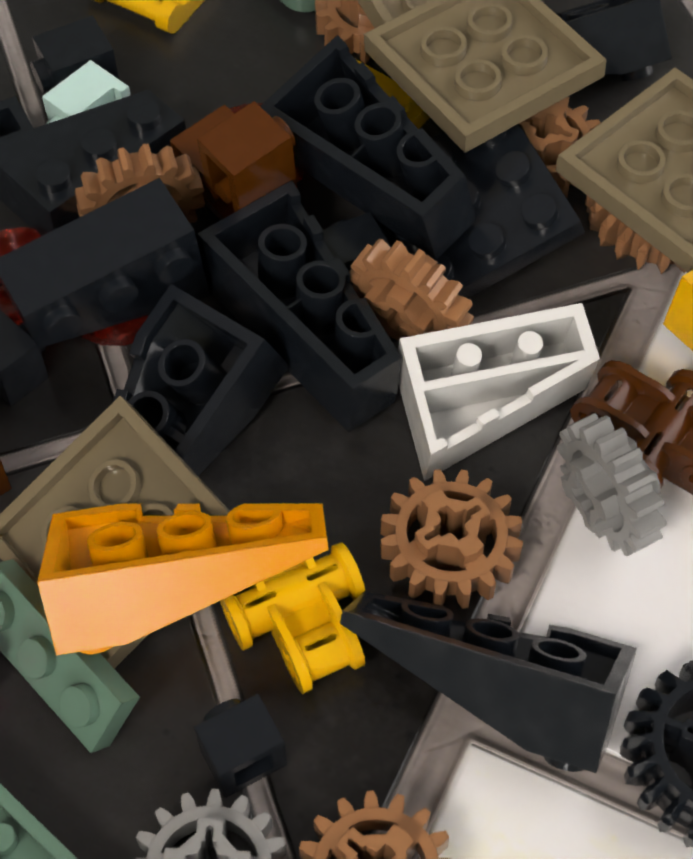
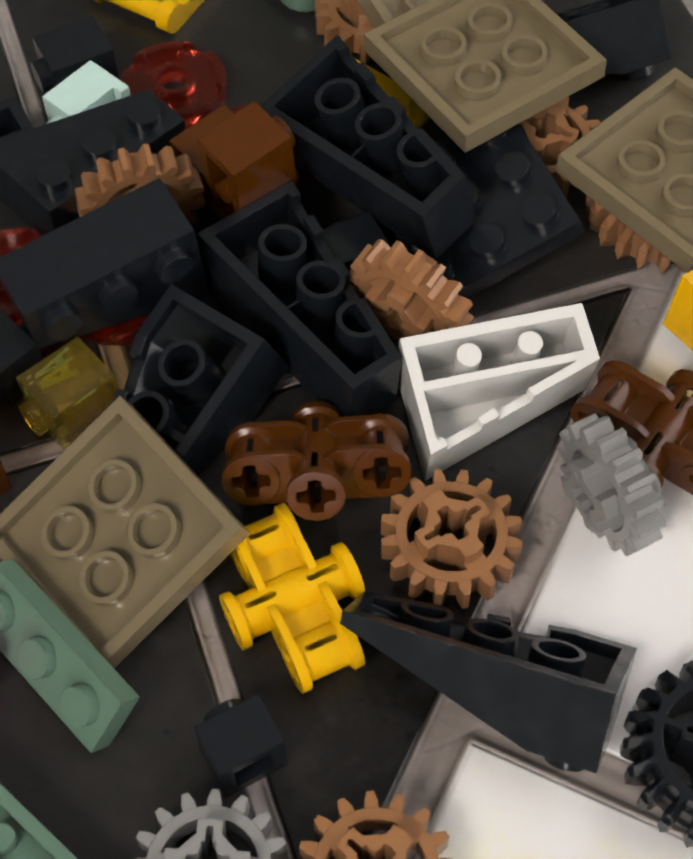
(66, 392): none -> clear yellow brick
(127, 574): light orange wedge -> none
(180, 62): none -> clear red tile
(287, 460): none -> reddish brown axle

